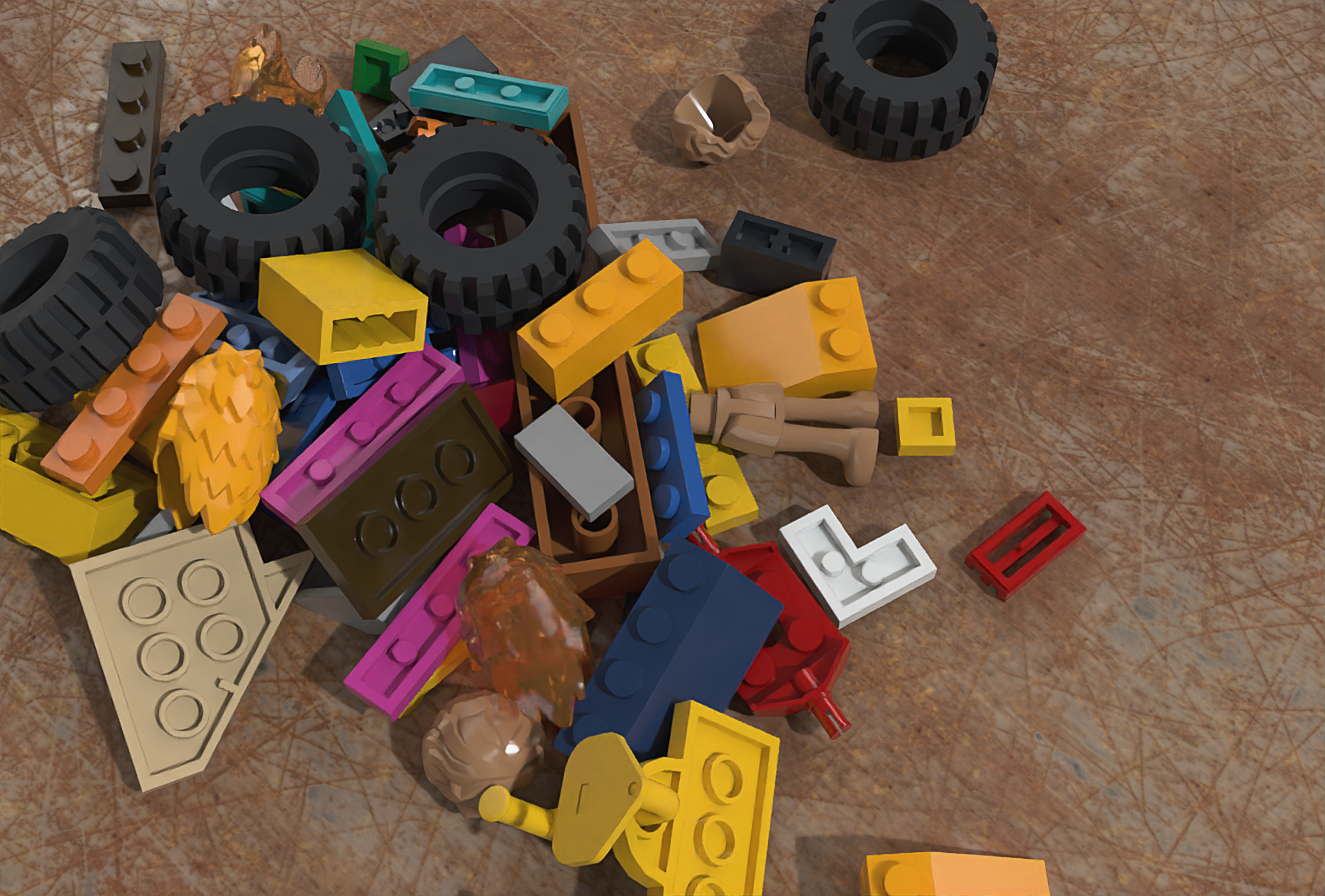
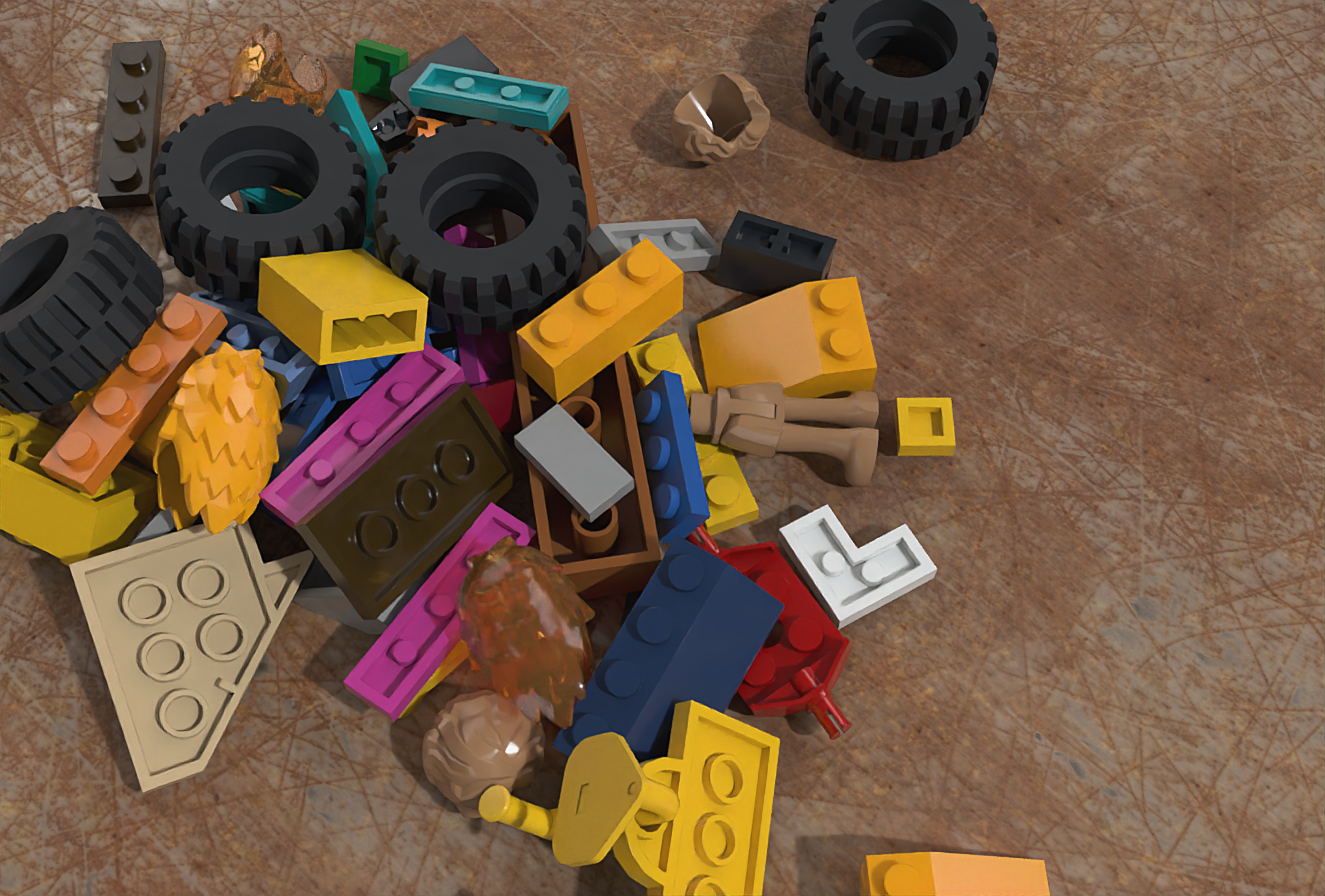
(994, 572): red tile -> none

